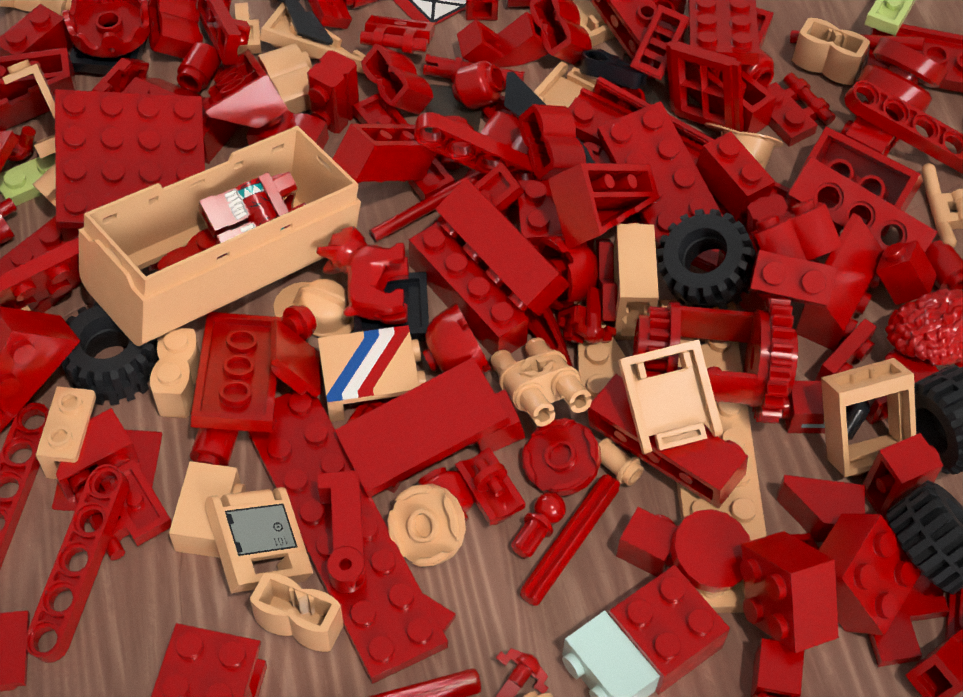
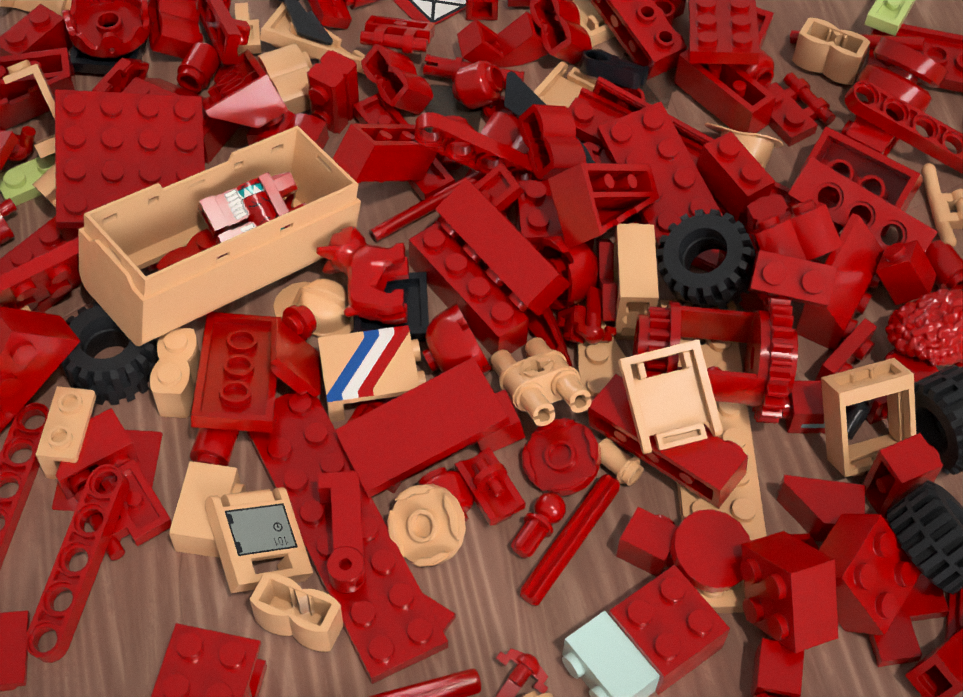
(671, 17): red slope -> none
(732, 91): red piece -> none

